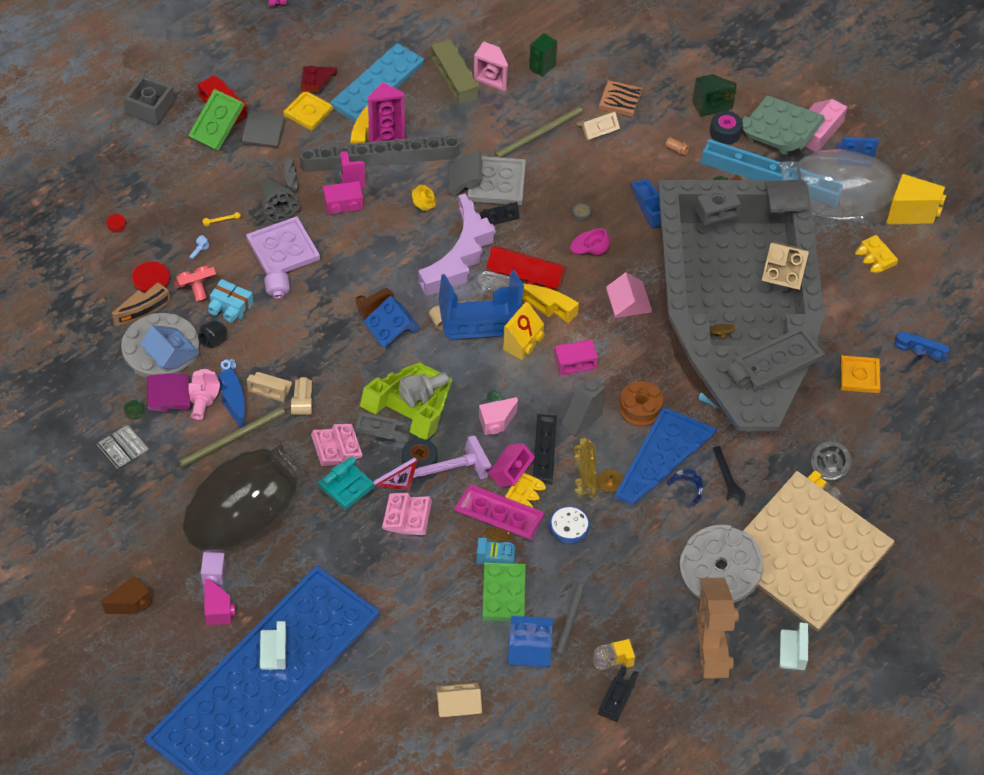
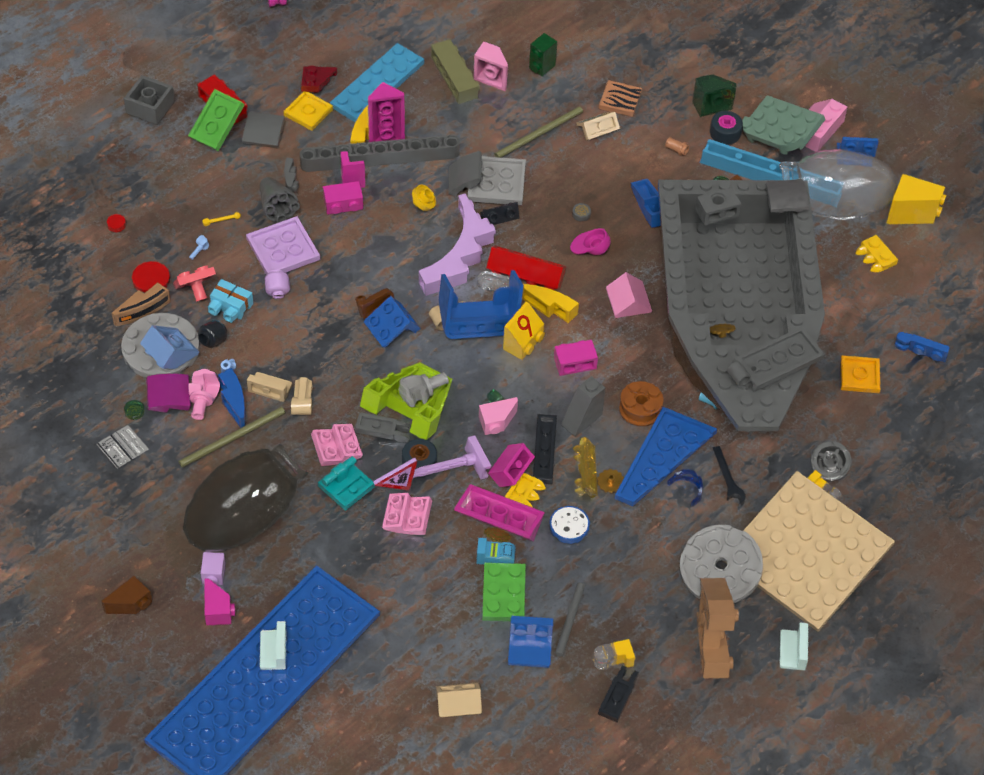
(785, 265): tan slope -> none

